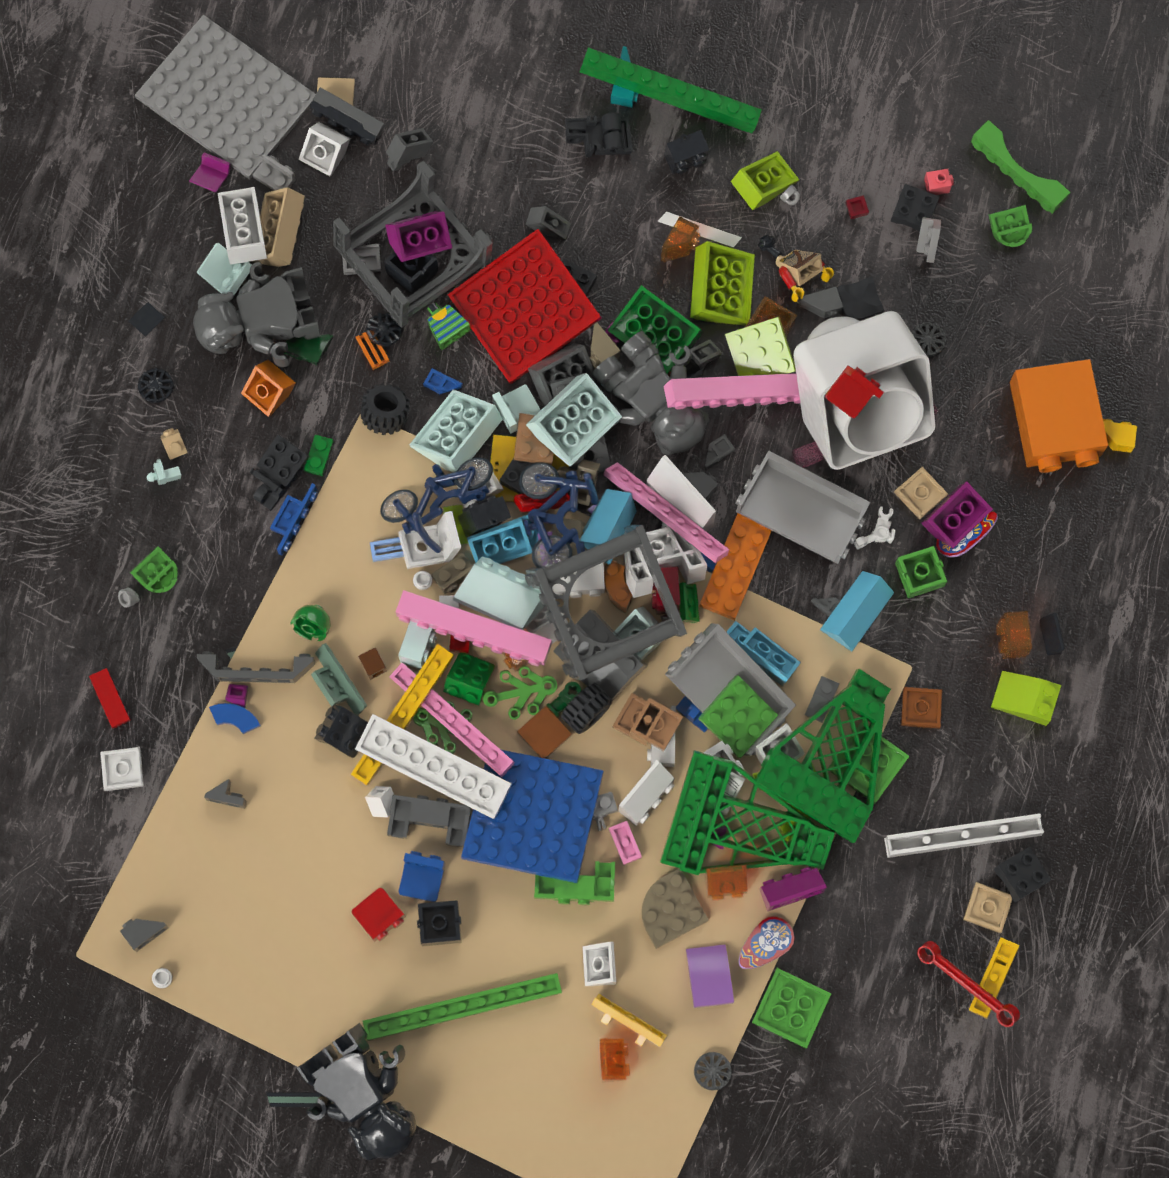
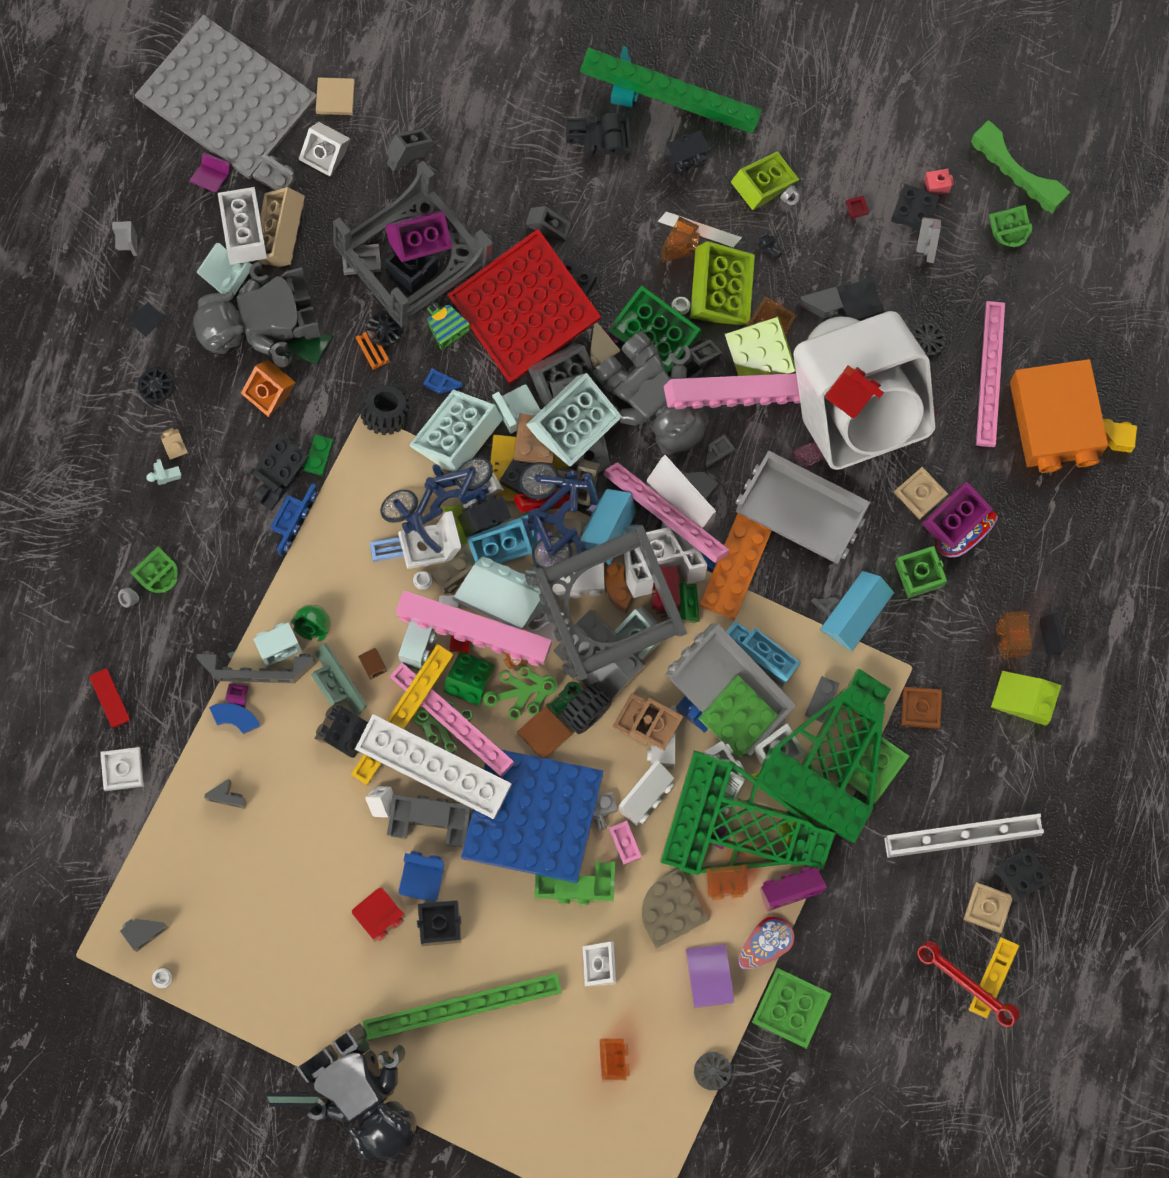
(125, 236): none -> light grey panel
(277, 644): none -> light aqua brick
(347, 116): piece -> none
(614, 1011): yellow hinge -> none
(681, 305): none -> white plate
(799, 268): torso -> none
(881, 531): white piece -> none
(990, 374): none -> bright pink plate

